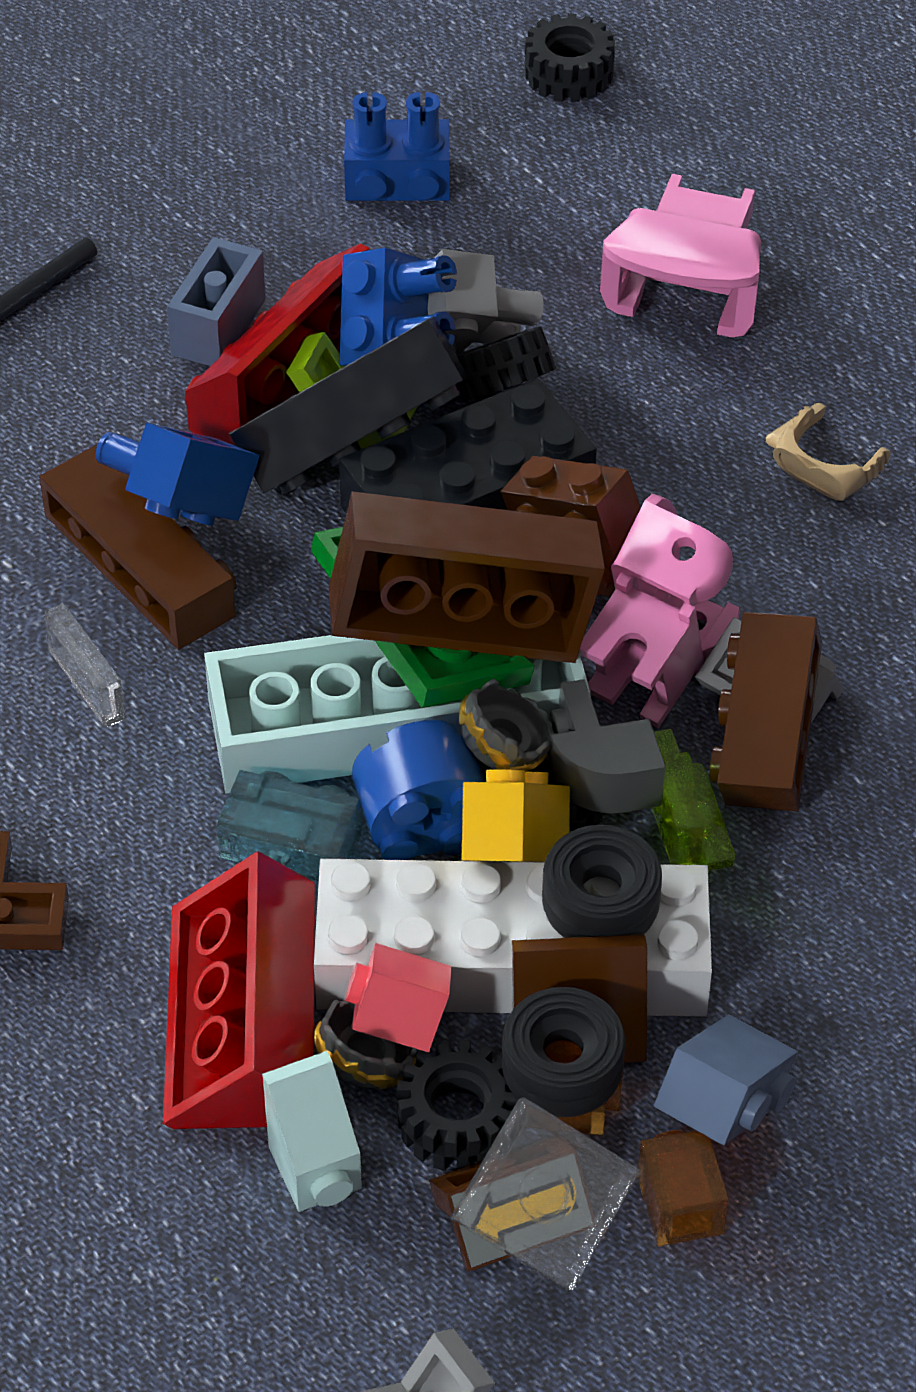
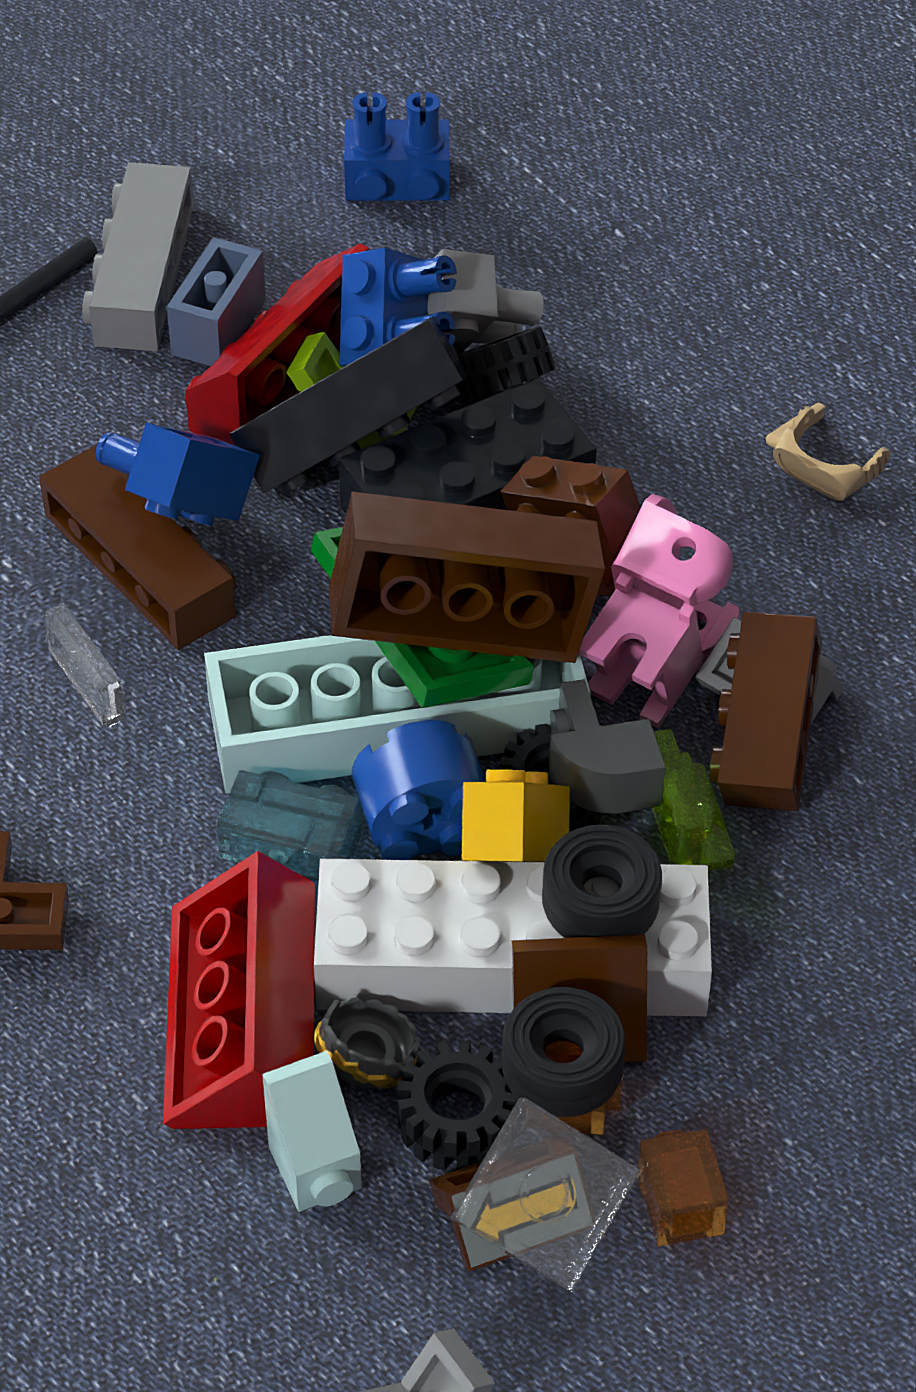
(139, 257): none -> light grey brick
(399, 996): coral brick -> none
(504, 728): dark grey hair -> none
(569, 57): black tyre -> none
(688, 242): bright pink piece -> none
(727, 1080): sand blue brick -> none

